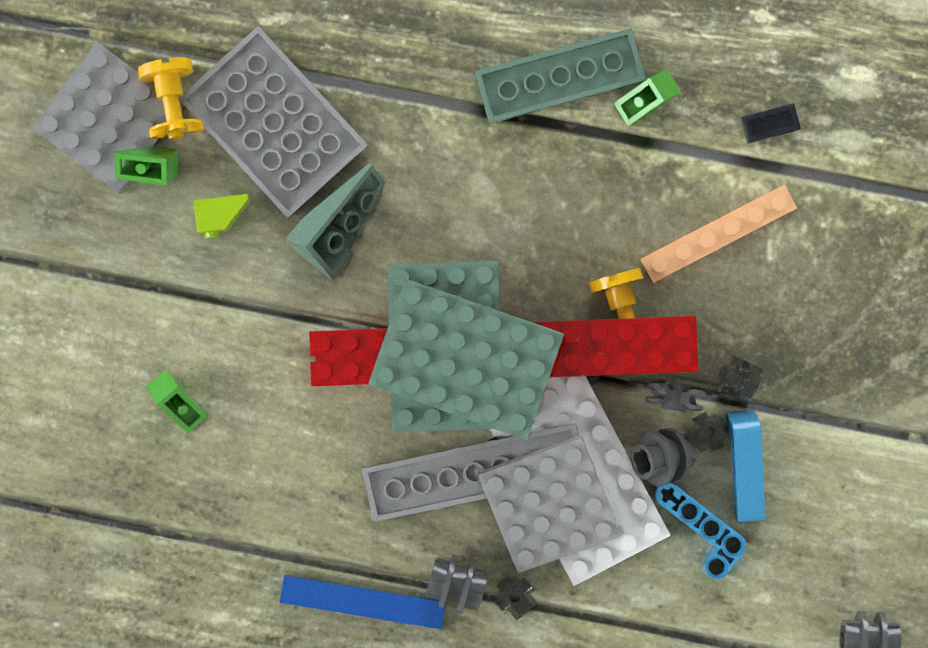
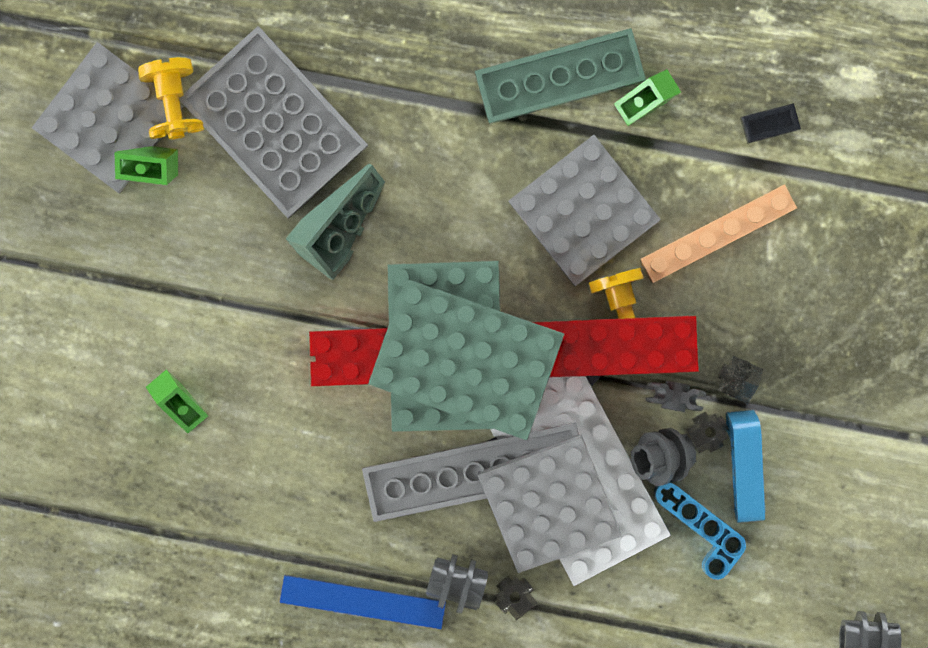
(218, 214): lime slope -> none
(584, 210): none -> light grey plate

